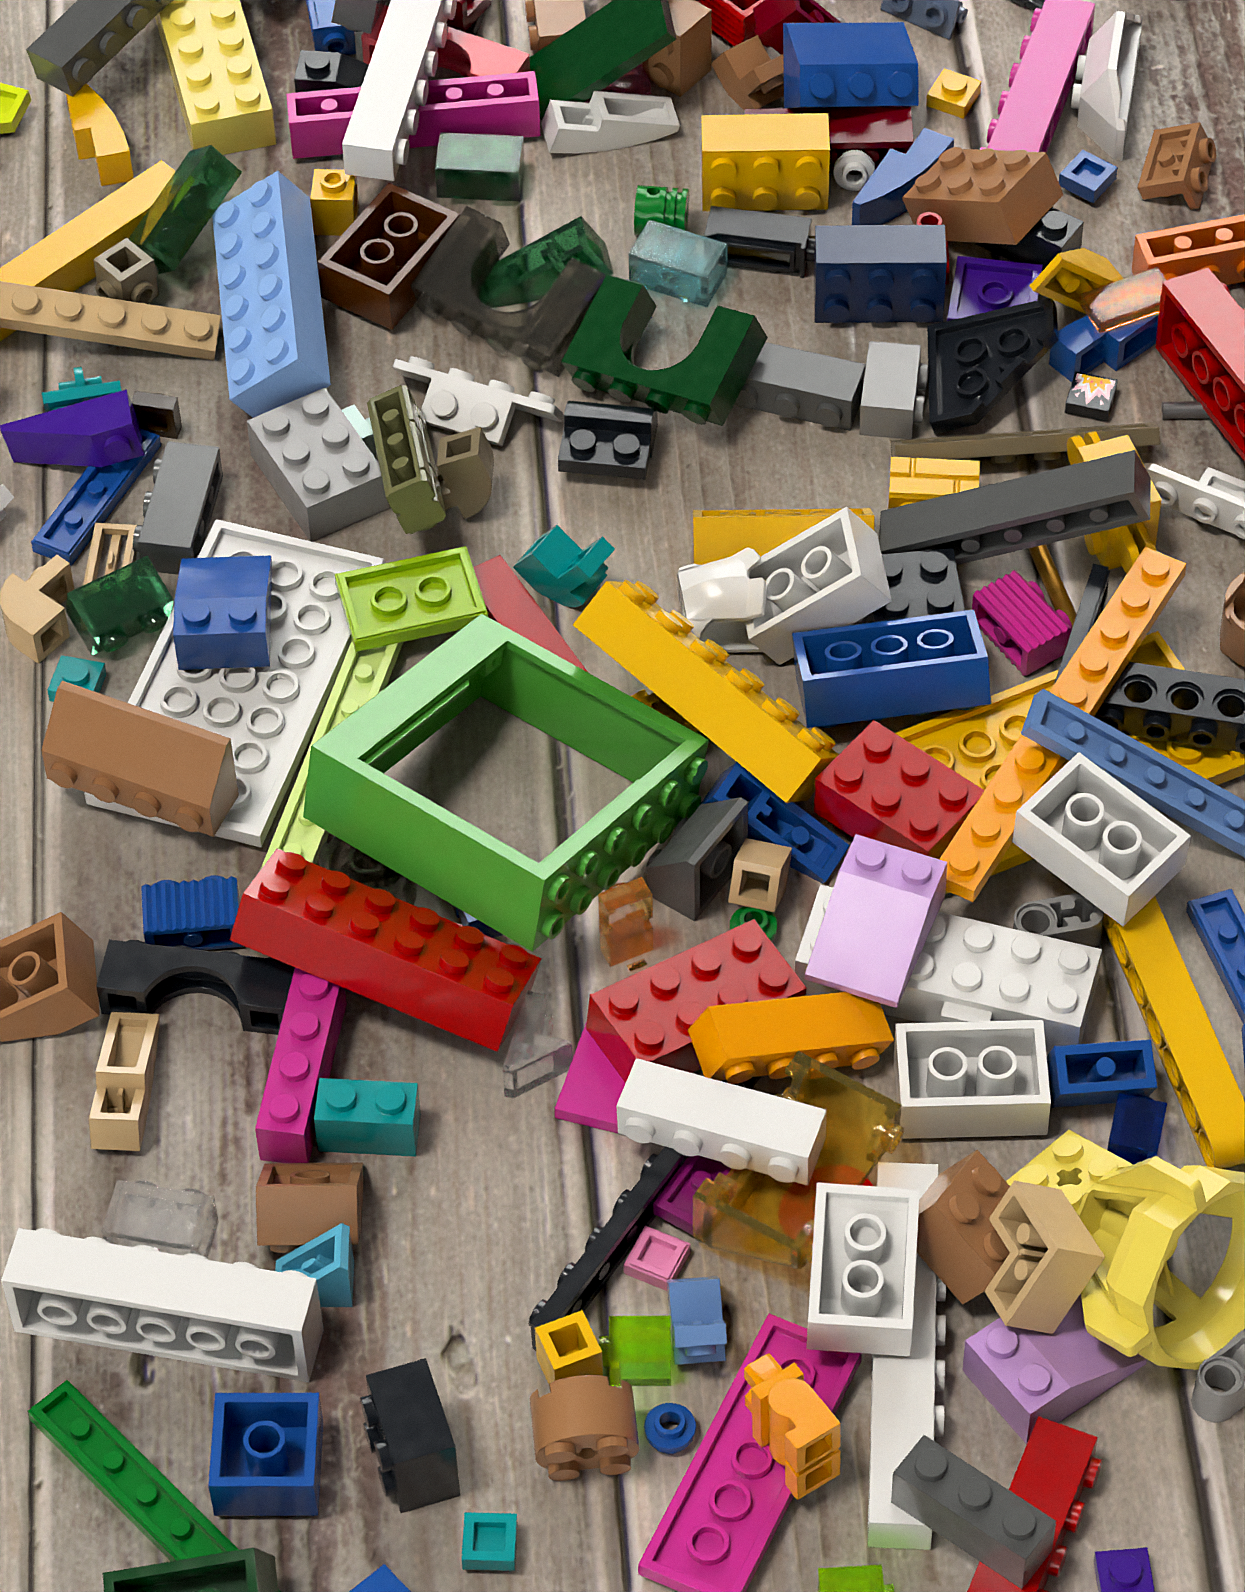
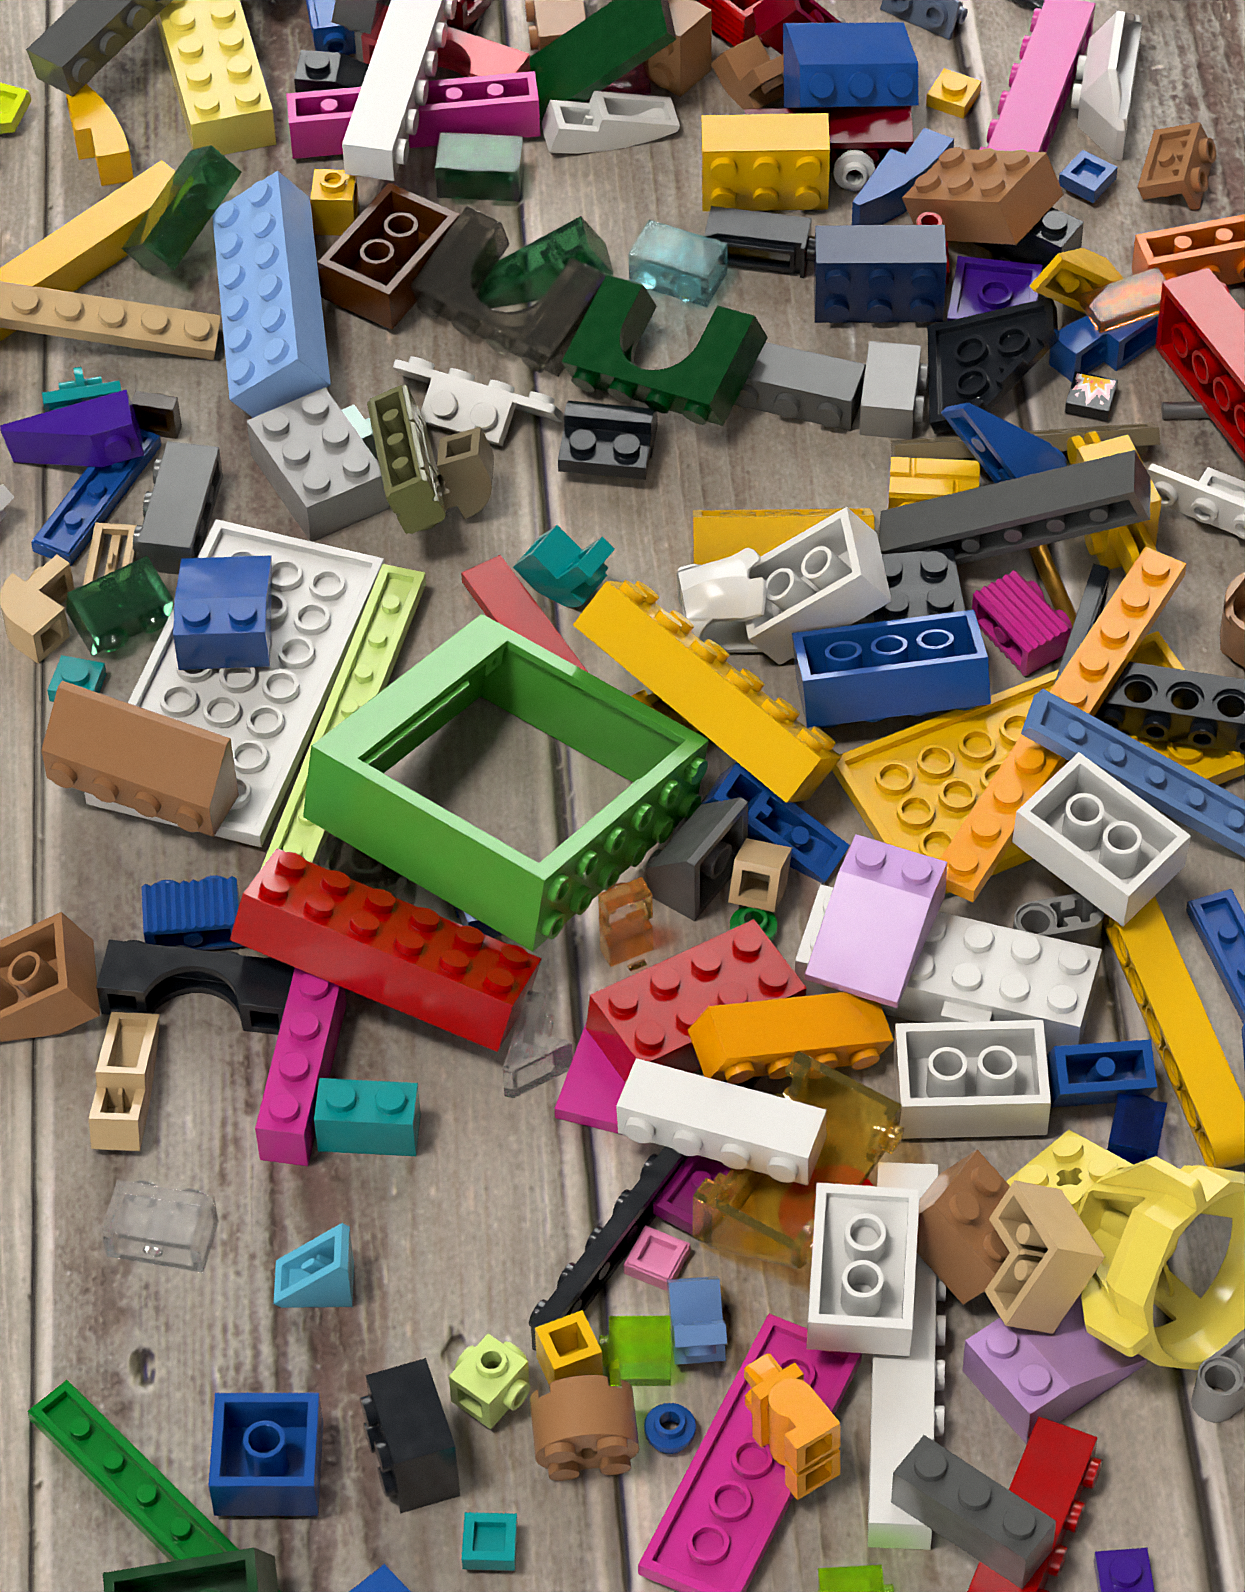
(126, 273): dark tan brick -> none
(163, 1304): white brick -> none
(307, 1200): medium nougat slope -> none
(410, 598): lime tile -> none
(490, 1380): none -> yellowish green brick
(661, 206): green piece -> none
(894, 793): brick -> none
(1000, 446): none -> blue slope

